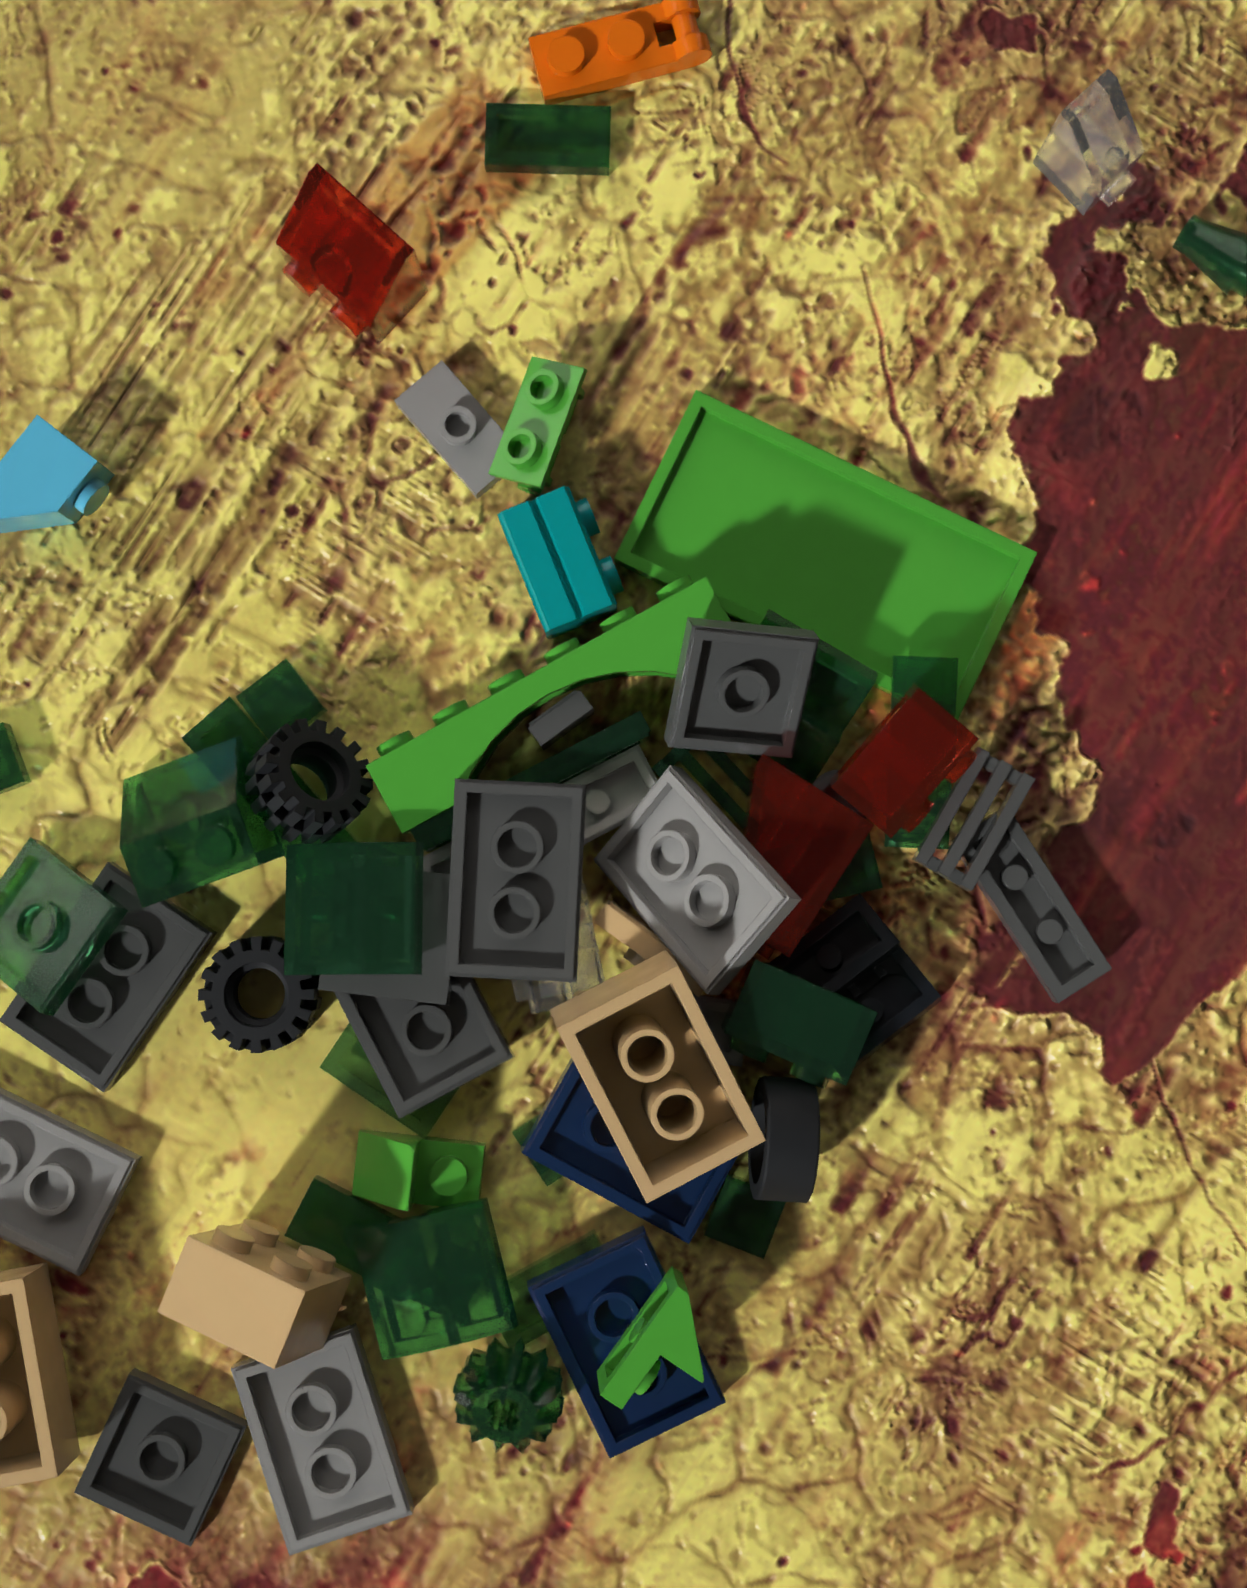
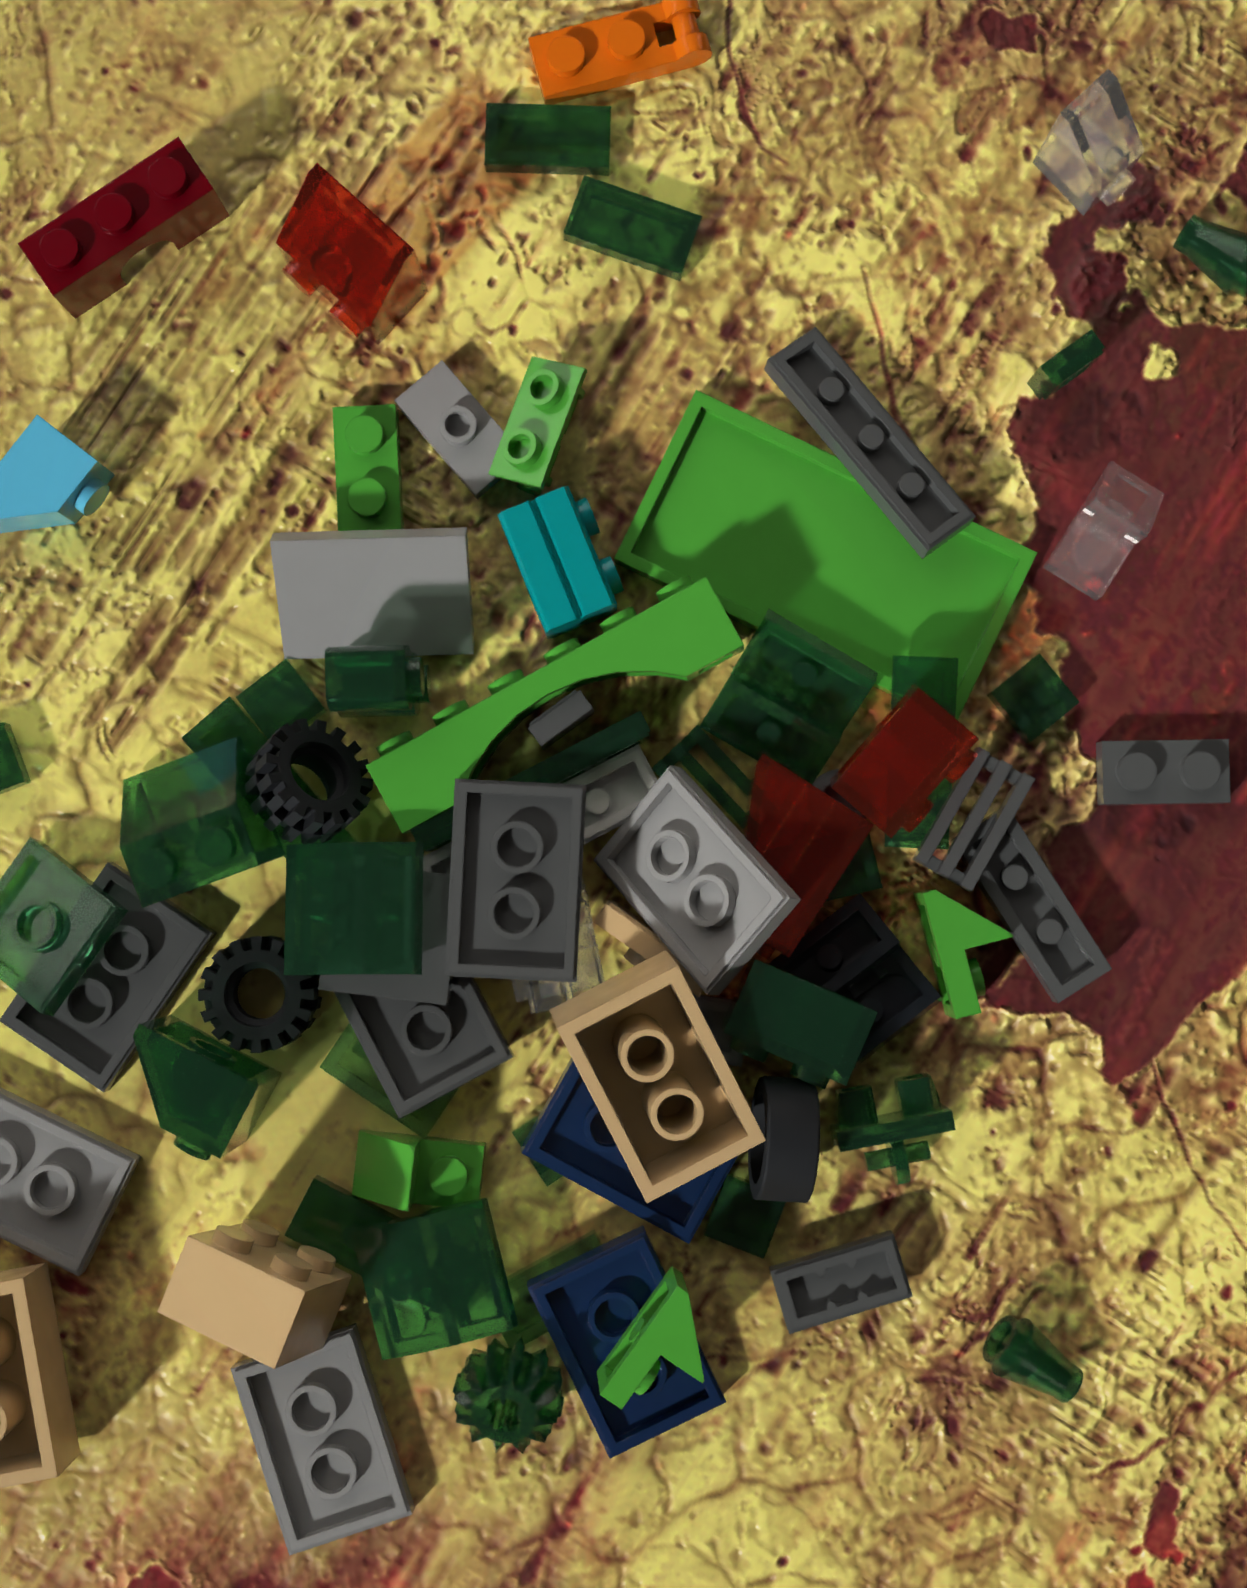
(91, 242): none -> dark red arch
(161, 1456): dark grey tile -> none
(202, 1086): none -> clear green slope
(368, 467): none -> bright green plate
(374, 590): none -> light grey tile
(375, 681): none -> clear green brick
(632, 228): none -> clear green tile
(740, 687): dark grey tile -> none
(840, 1281): none -> dark grey plate
(869, 442): none -> dark grey tile
(918, 1116): none -> clear green hips
(948, 932): none -> bright green slope
(1029, 1358): none -> clear green cone
(1033, 698): none -> clear green tile
(1066, 365): none -> clear green tile
(1105, 531): none -> clear slope
(1163, 772): none -> dark grey plate

